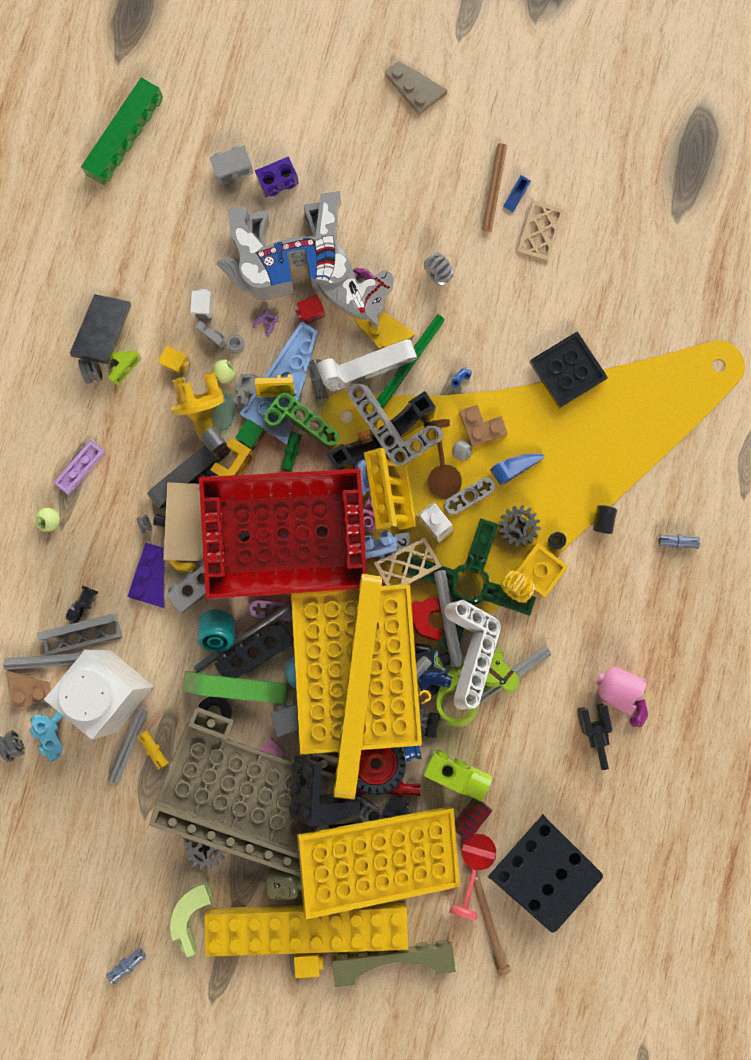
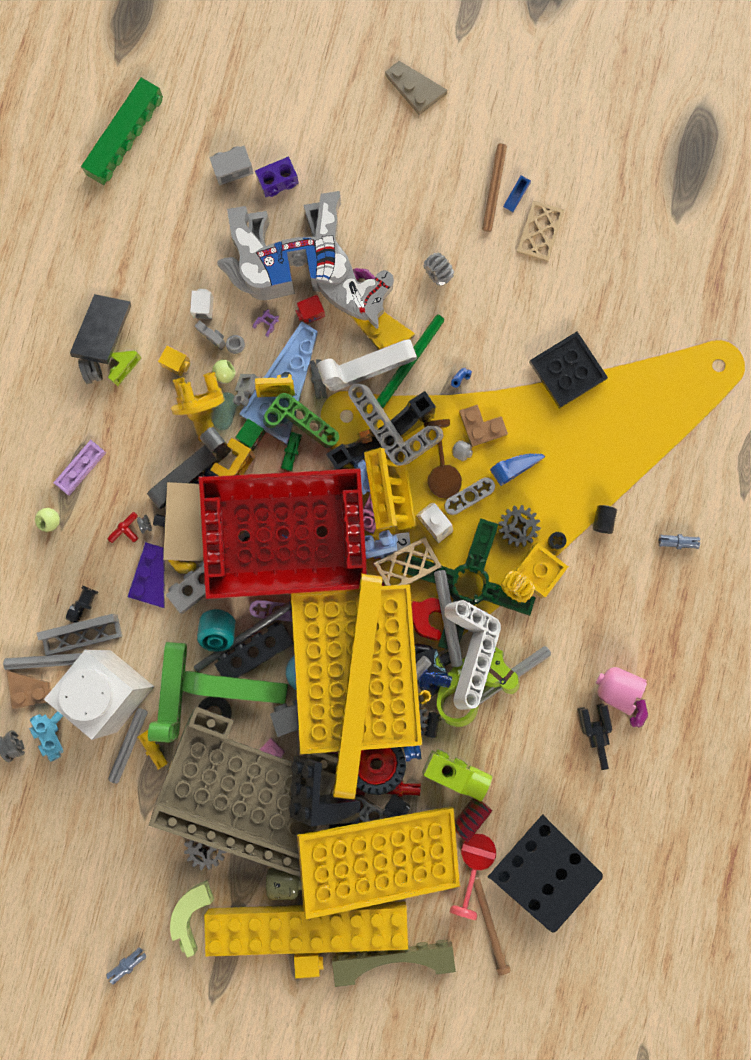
(123, 528): none -> red piece
(171, 694): none -> bright green beam

